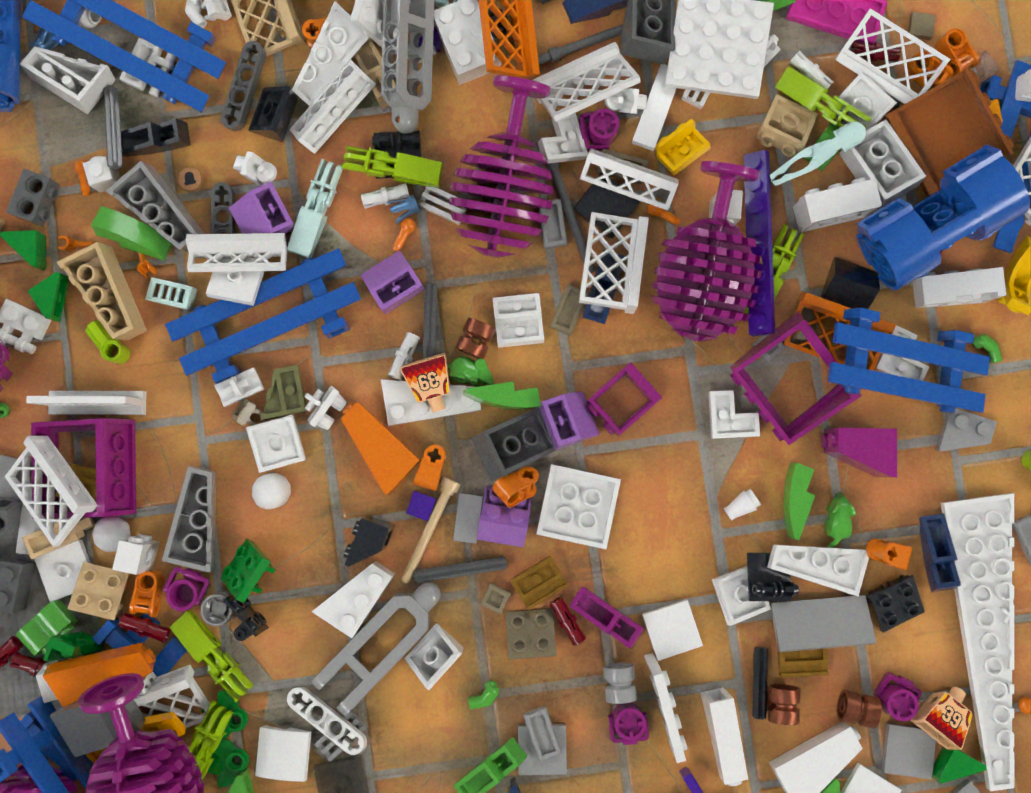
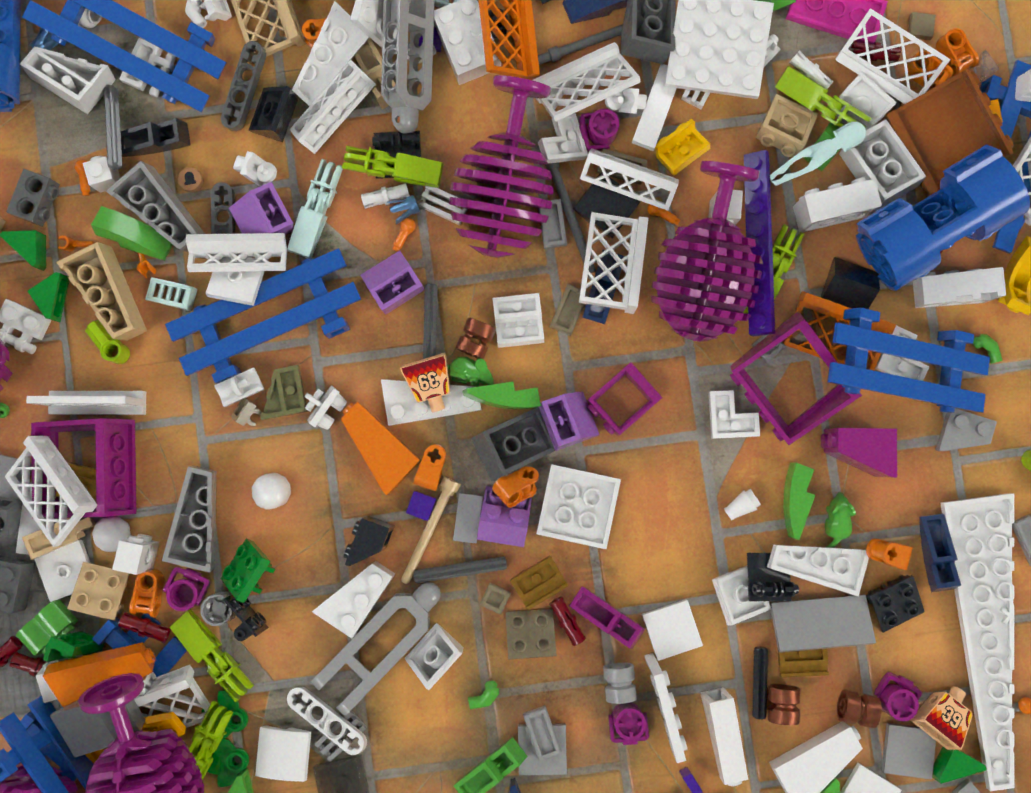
(276, 443): white plate -> none
(404, 355): white pin -> none

